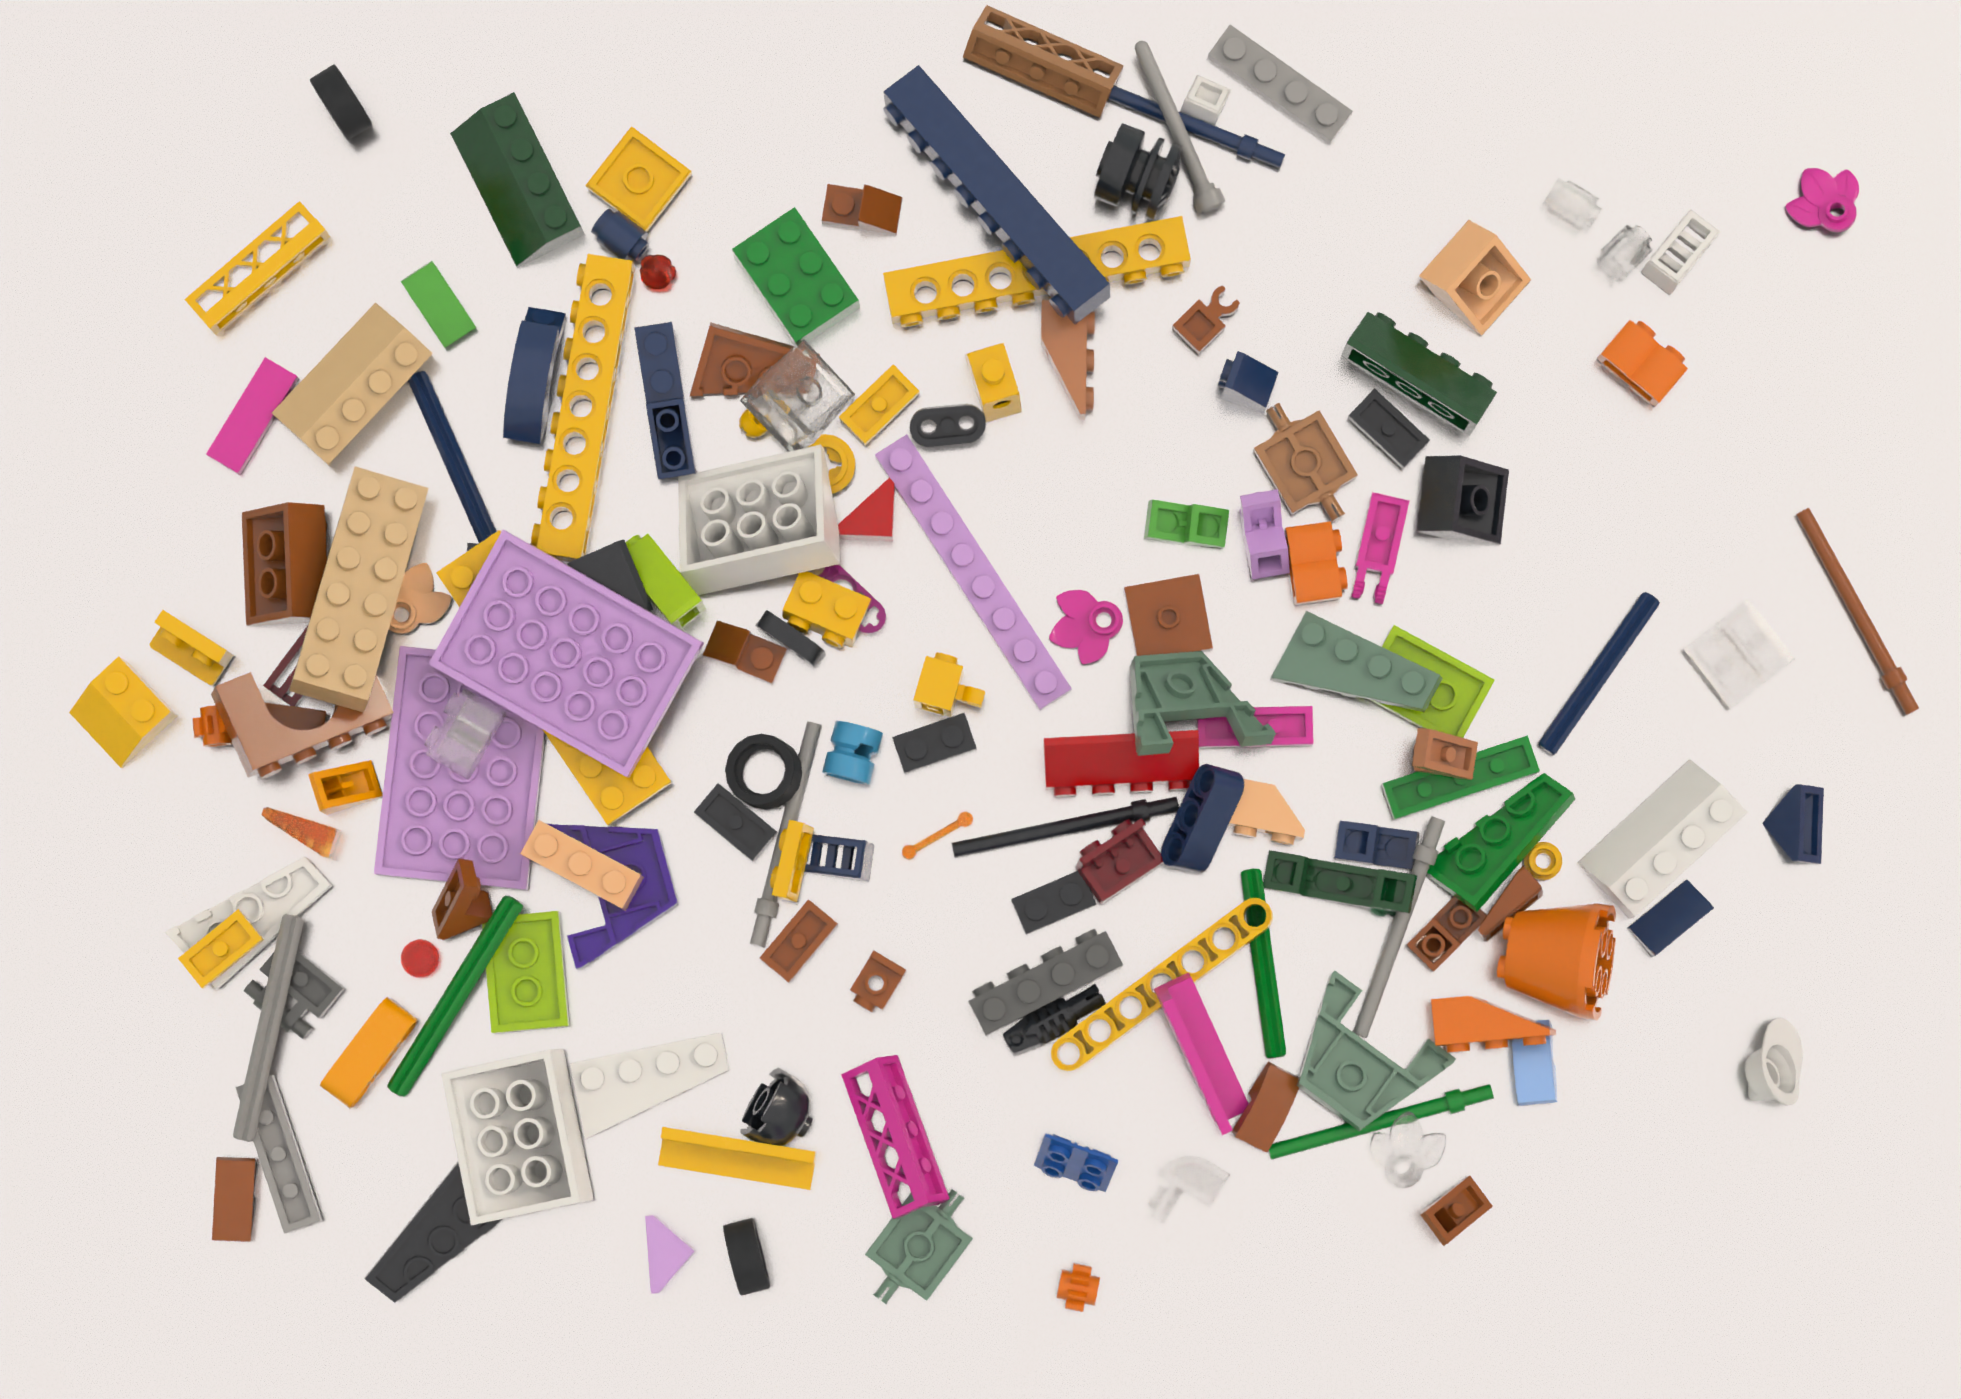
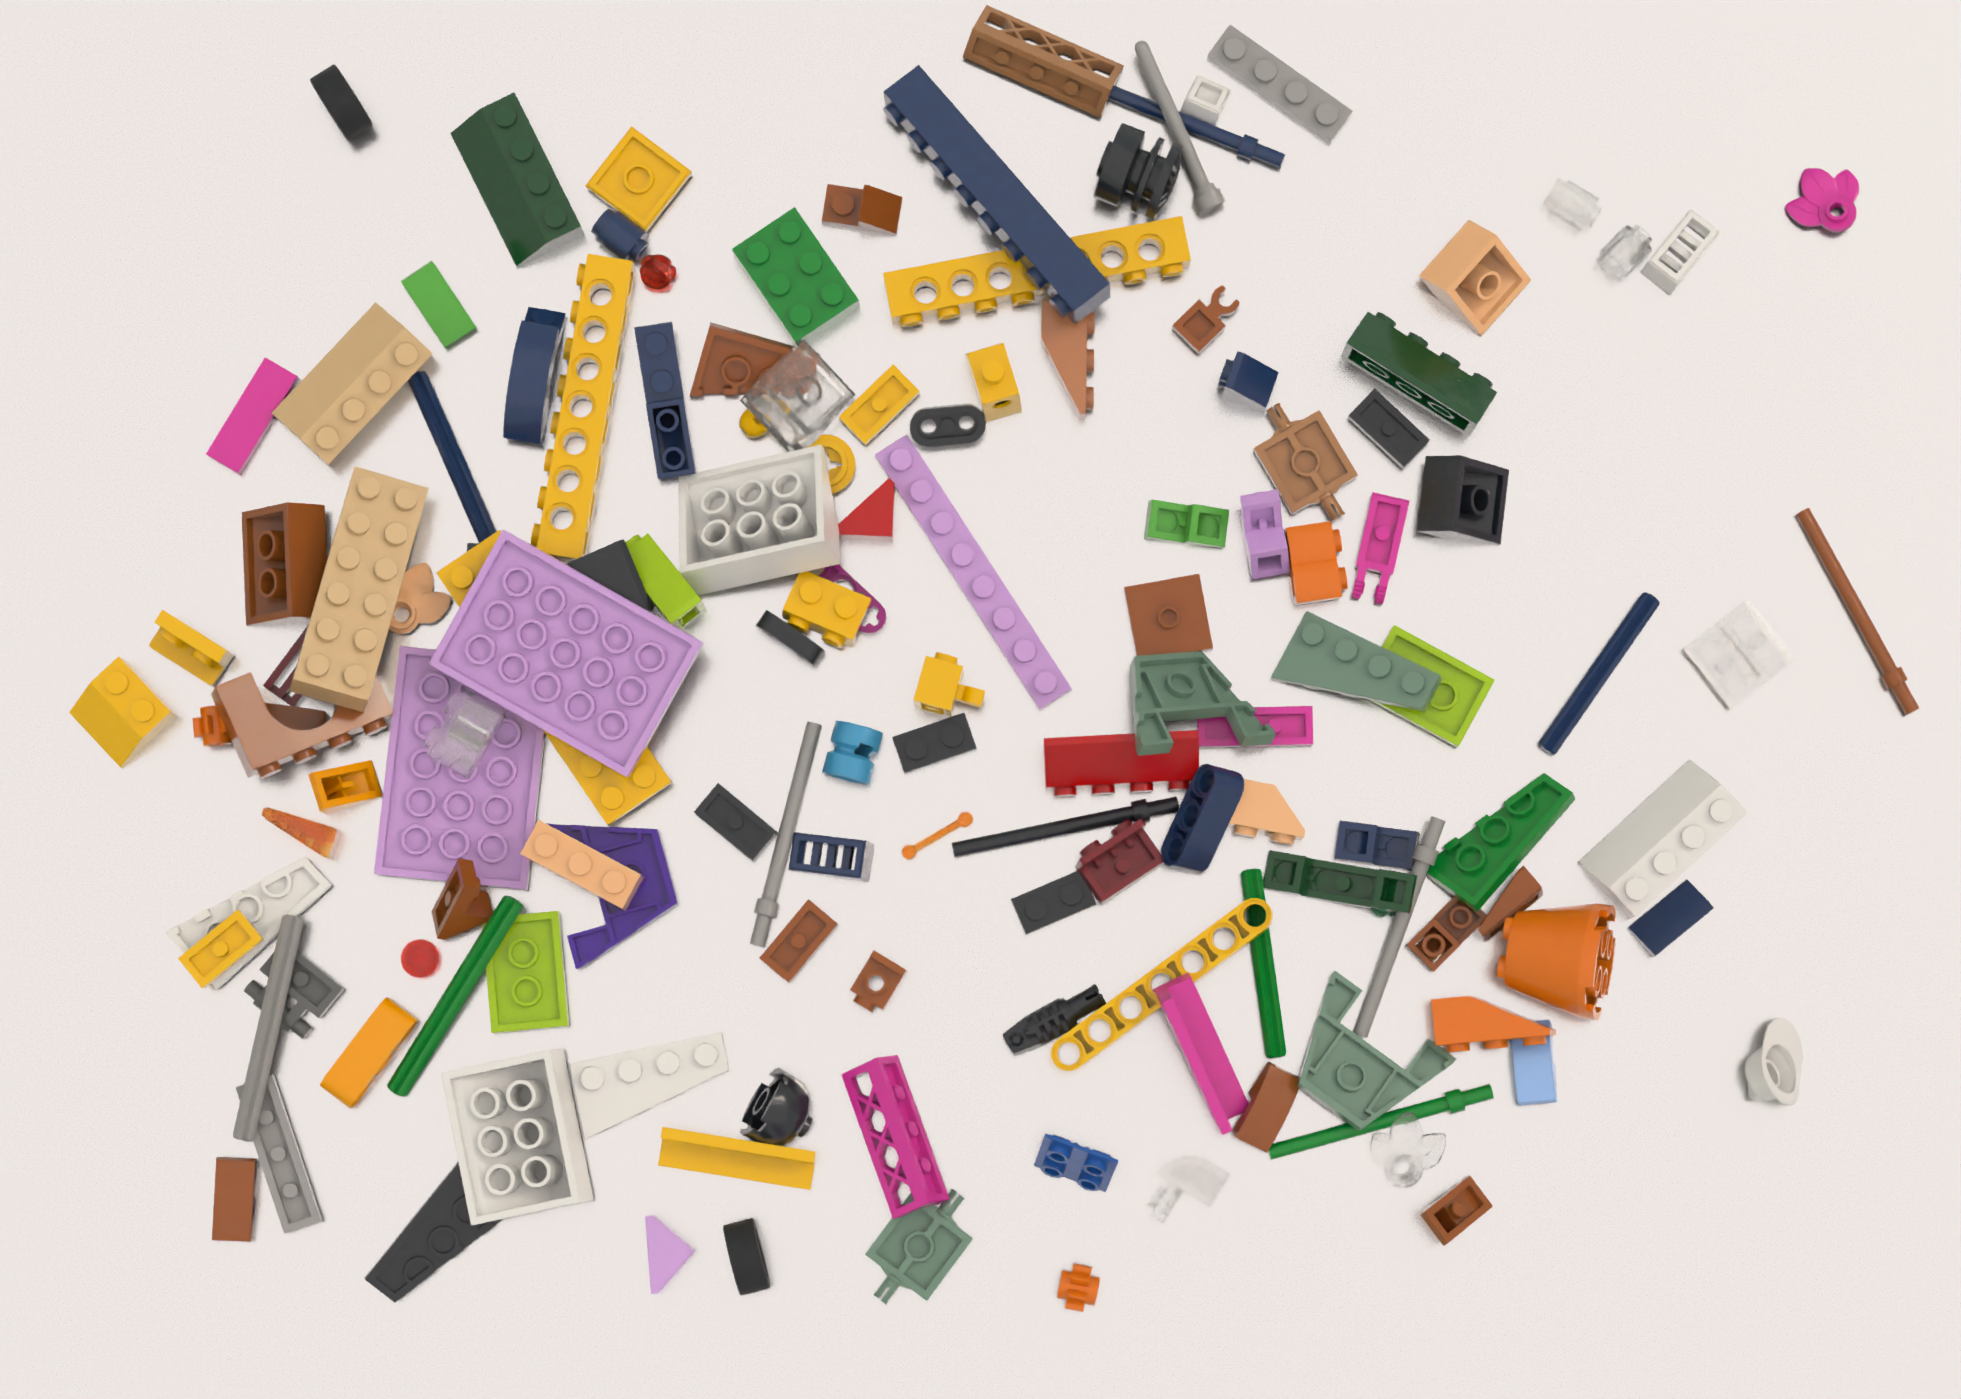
(264, 274): yellow fence -> none
(736, 763): black tyre -> none
(745, 652): dark orange slope -> none
(795, 846): yellow plate -> none
(1047, 982): dark grey brick -> none
(1080, 627): dark pink plate -> none
(1444, 754): nougat slope -> none
(1491, 769): green plate -> none
(1555, 861): yellow plate -> none
(1643, 362): orange brick -> none
(1799, 823): dark blue slope -> none

